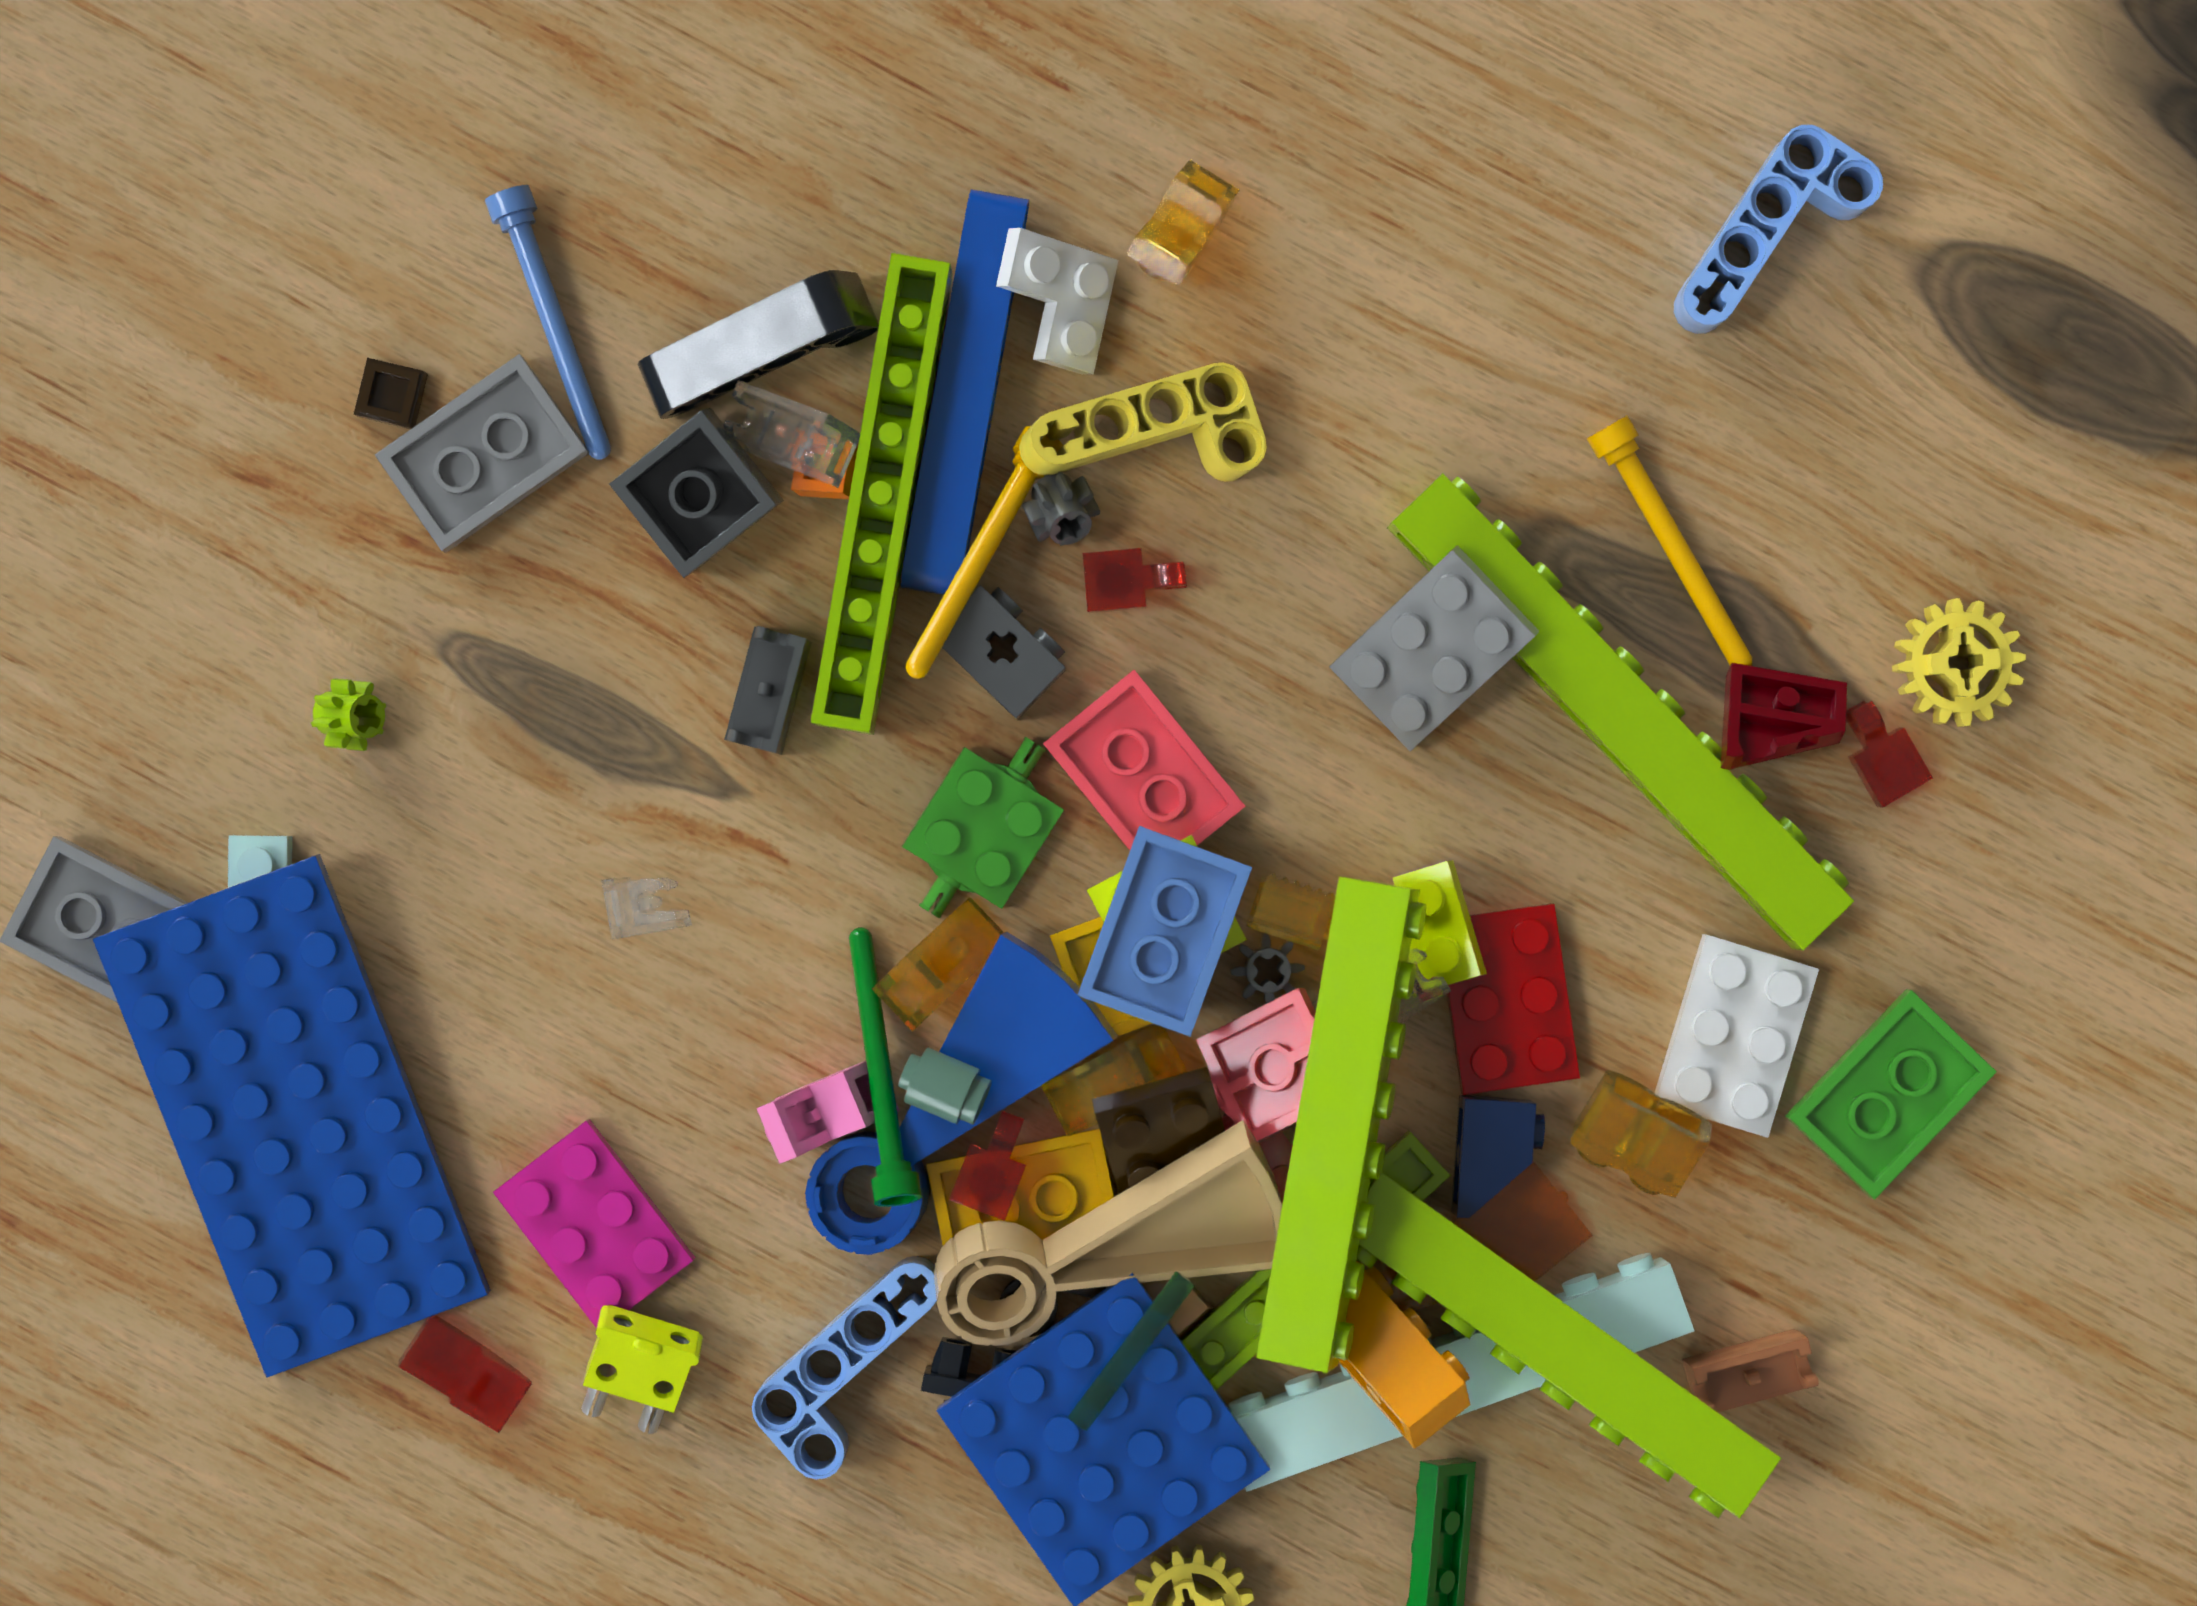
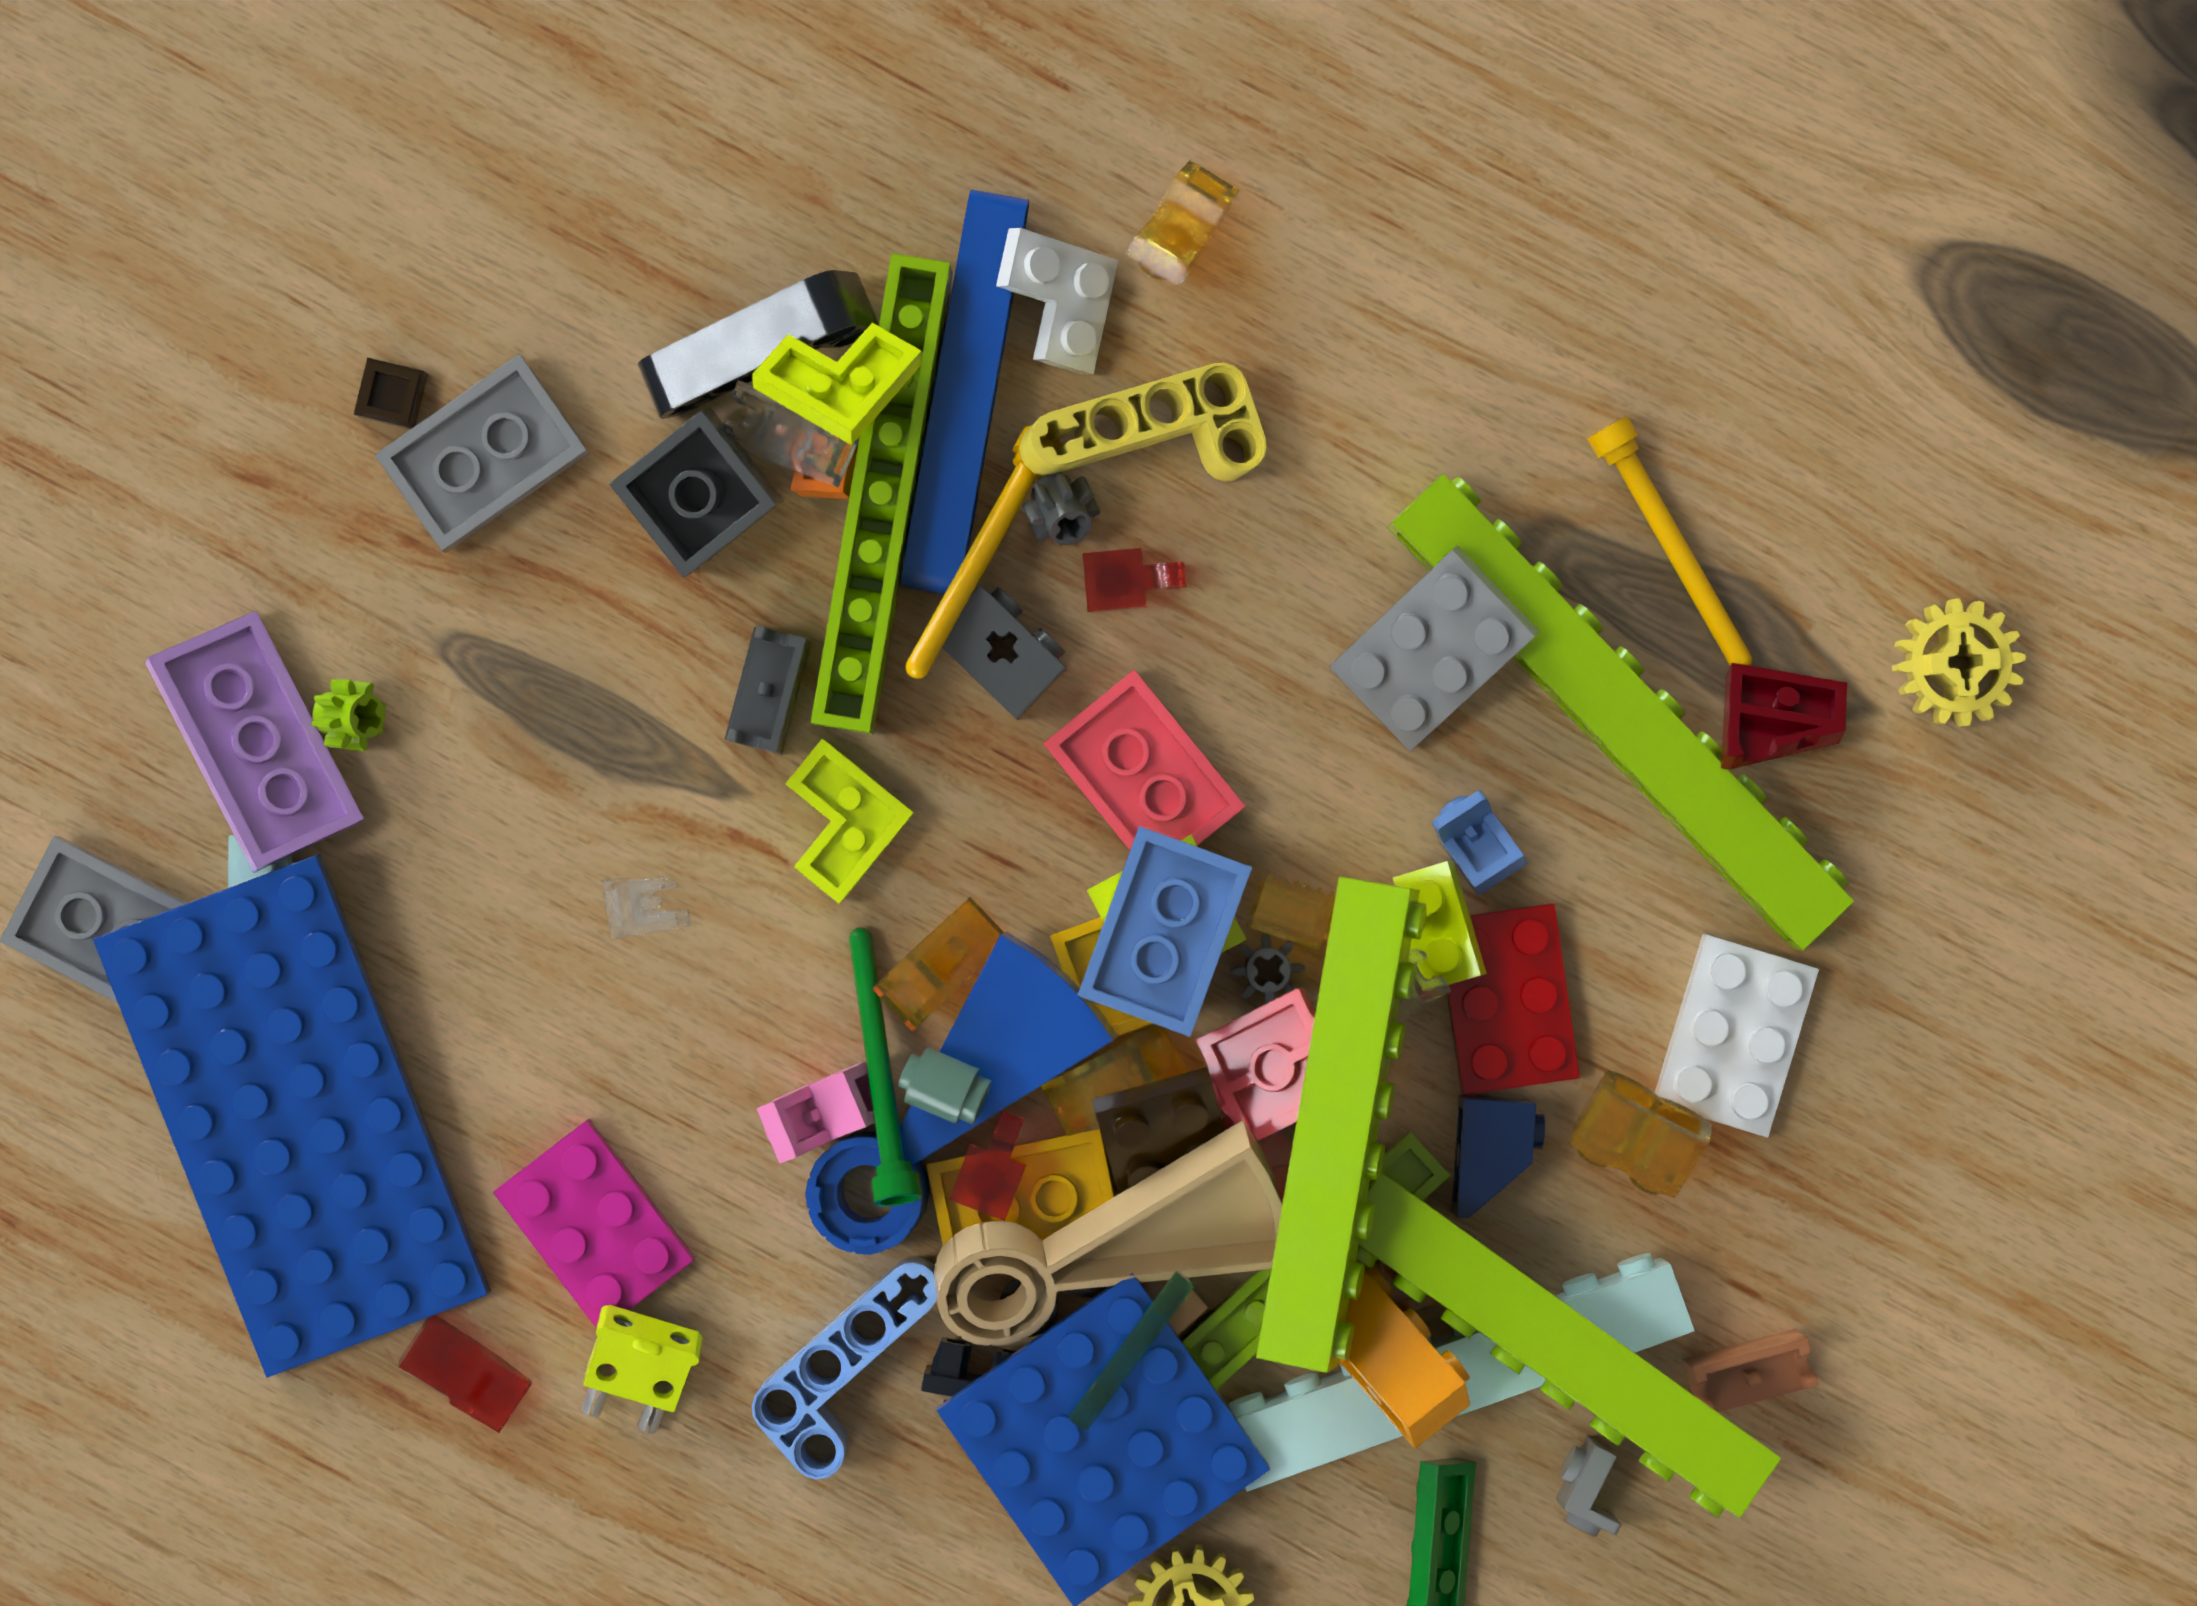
(254, 741): none -> lavender plate
(514, 213): medium blue piece -> none
(840, 394): none -> neon yellow plate
(860, 815): none -> neon yellow plate
(982, 827): bright green plate -> none
(1477, 842): none -> medium blue bracket
(1528, 1224): clear orange piece -> none
(1583, 1476): none -> light grey bracket
(1762, 234): light blue beam -> none
(1887, 761): clear red plate -> none
(1890, 1093): bright green plate -> none

